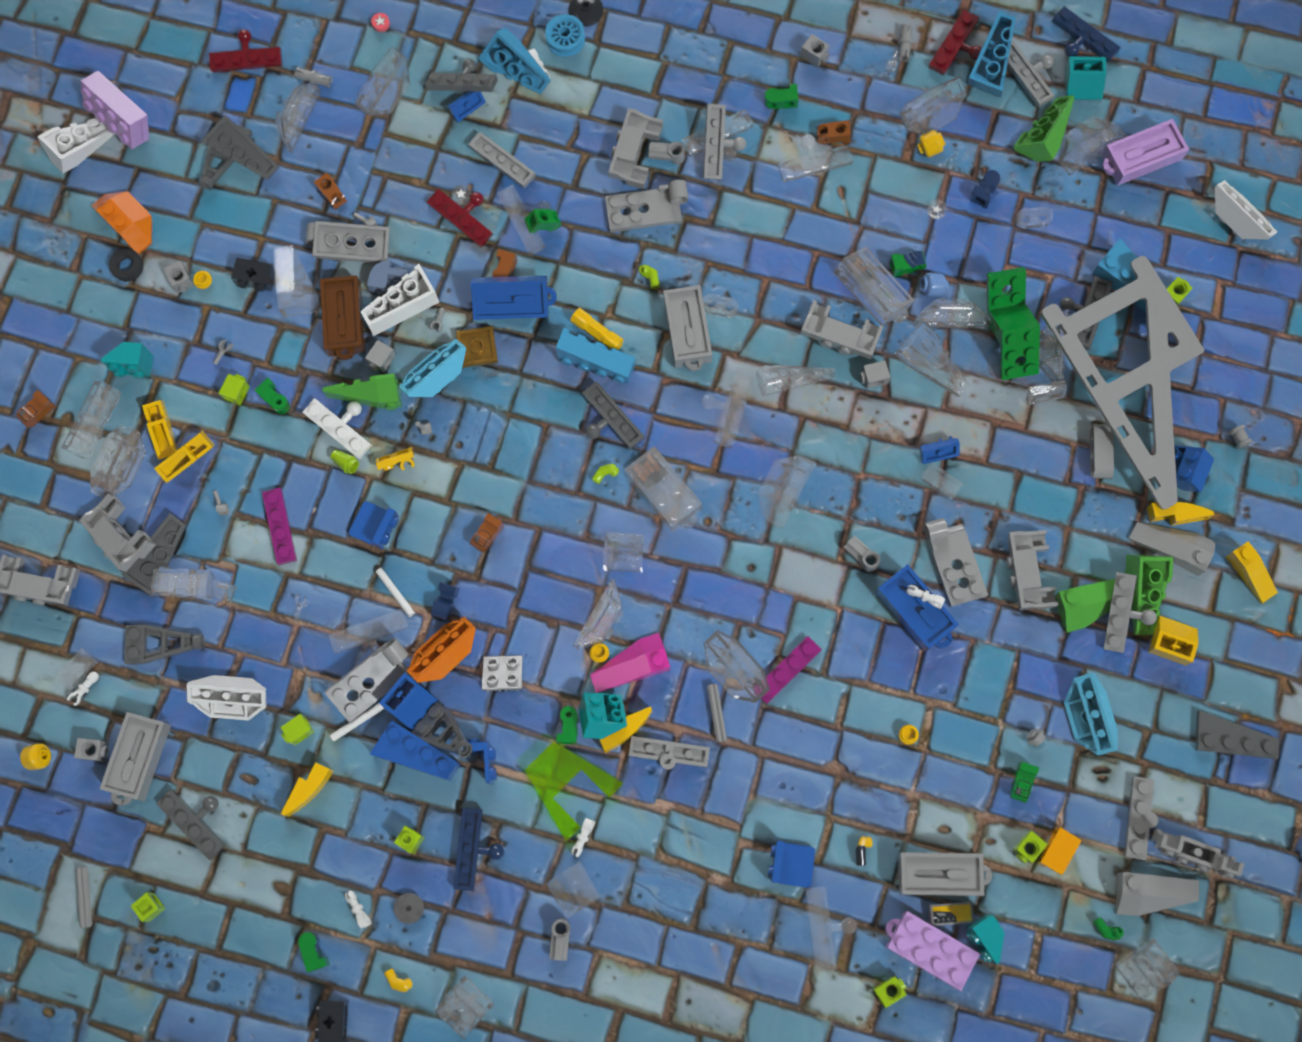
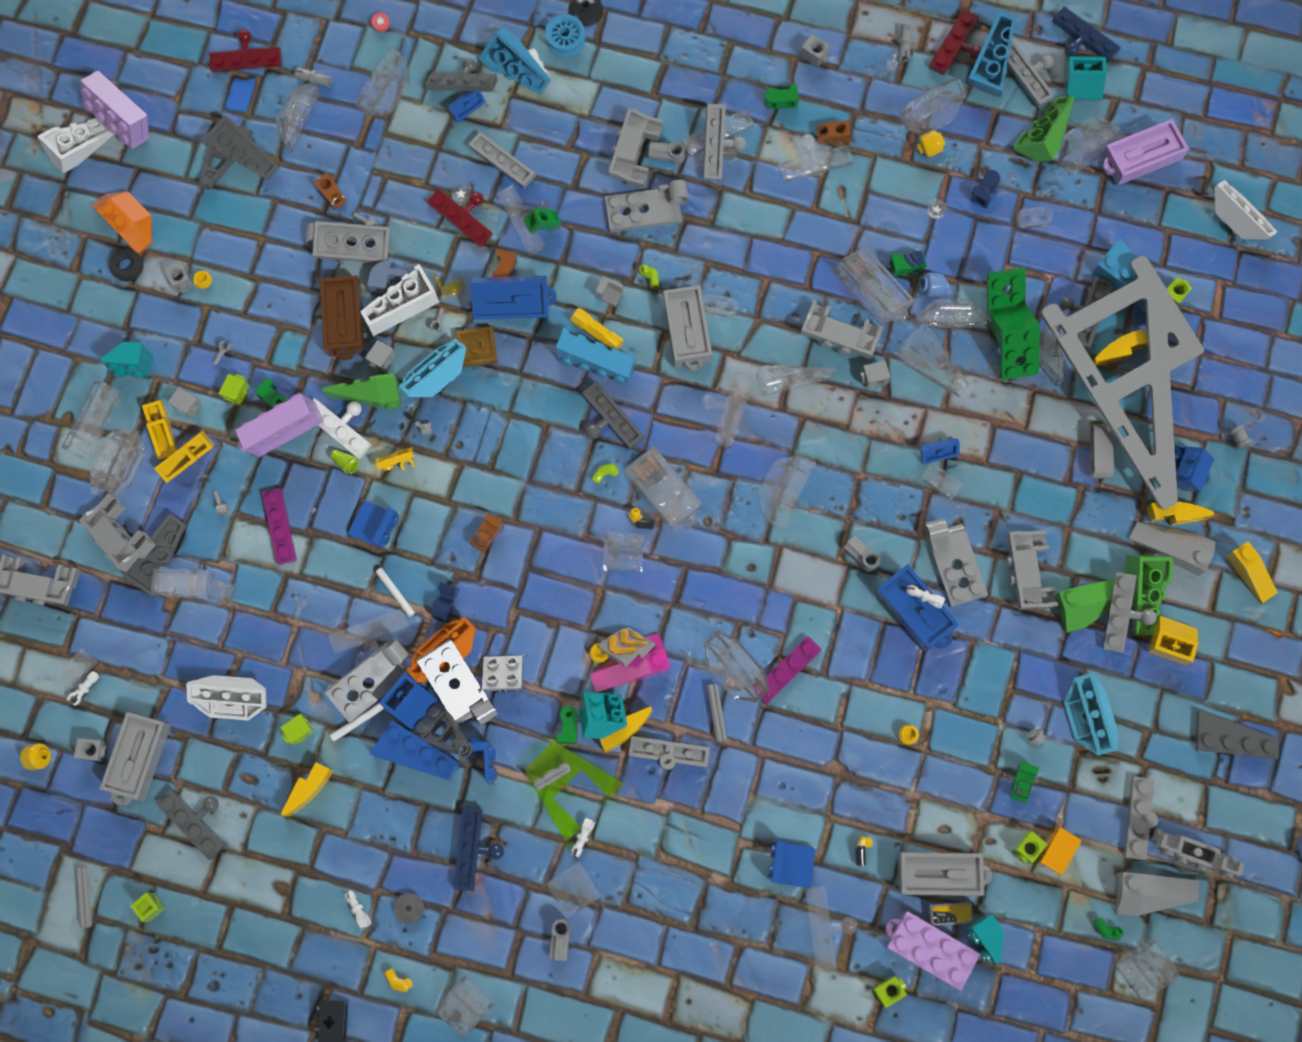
(35, 410): dark orange leg -> none
(136, 644): dark grey plate -> none
(185, 403): none -> light grey brick
(261, 273): black brick -> none
(278, 425): none -> lavender piece
(293, 286): clear wedge -> none
(311, 953): green leg -> none
(409, 840): lime brick -> none
(450, 289): none -> clear yellow bracket
(467, 697): none -> hinge
(552, 776): none -> light grey axle
(602, 619): clear wedge -> none
(609, 291): none -> light grey panel
(626, 646): none -> slope
(638, 520): none -> arm
(1046, 392): clear plate -> none
(1122, 348): none -> yellow slope

